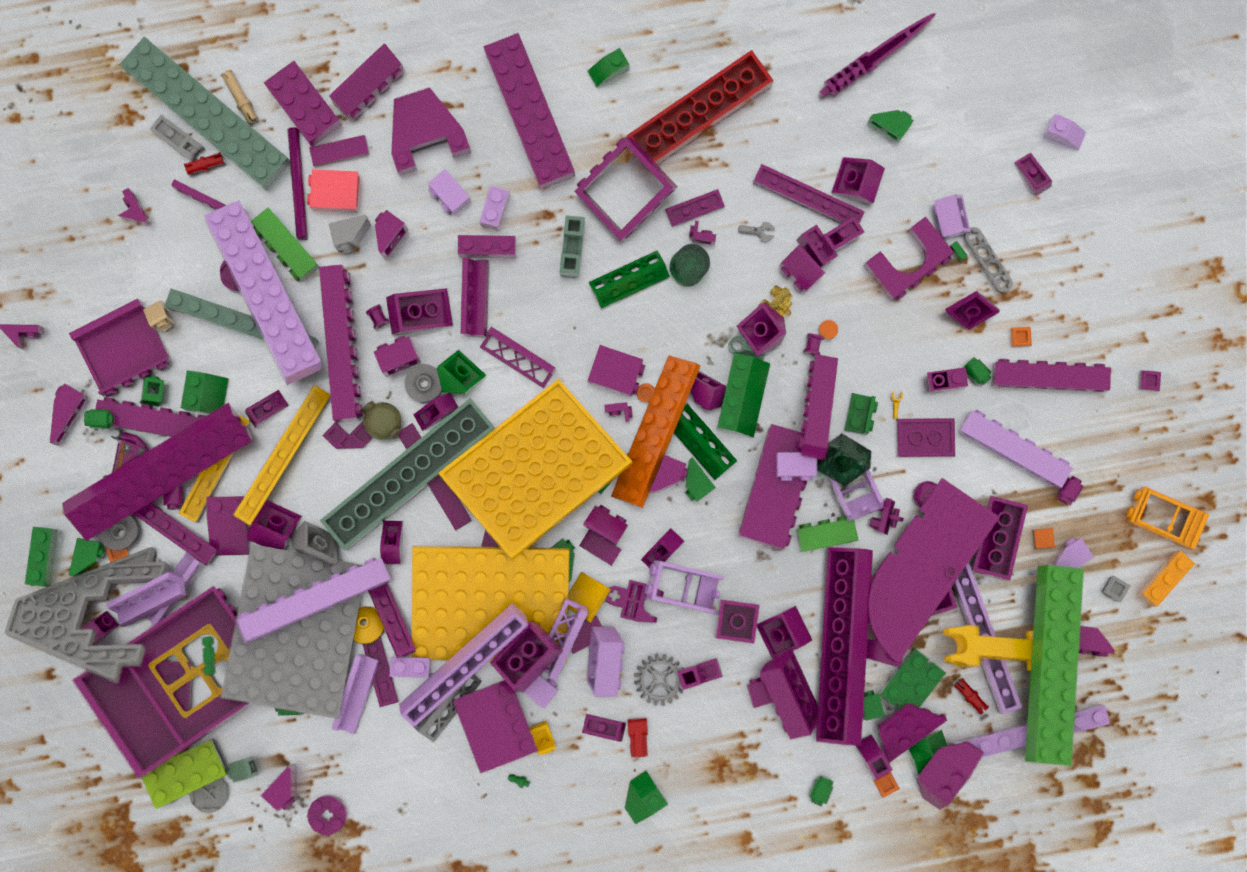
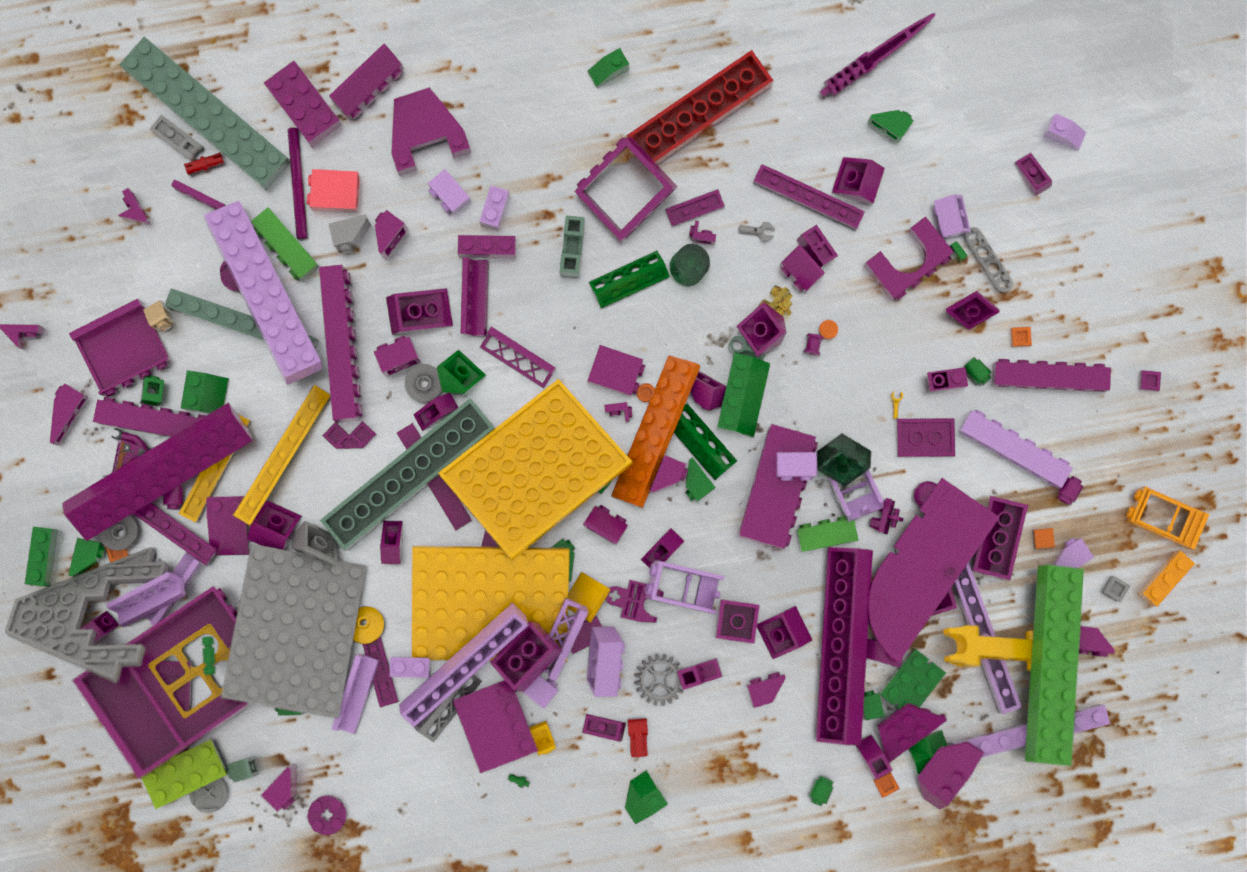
(98, 418): green brick -> none
(243, 103): tan pin -> none
(266, 408): magenta slope -> none
(313, 600): lavender brick -> none
(339, 150): magenta tile -> none
(377, 316): magenta bush -> none
(382, 420): olive brick -> none
(392, 621): magenta plate -> none
(529, 111): magenta brick -> none
(600, 547): magenta slope -> none
(790, 694): magenta slope -> none
(819, 406): magenta brick -> none
(843, 234): magenta slope -> none
(860, 414): green bracket -> none
(971, 696): red pin -> none

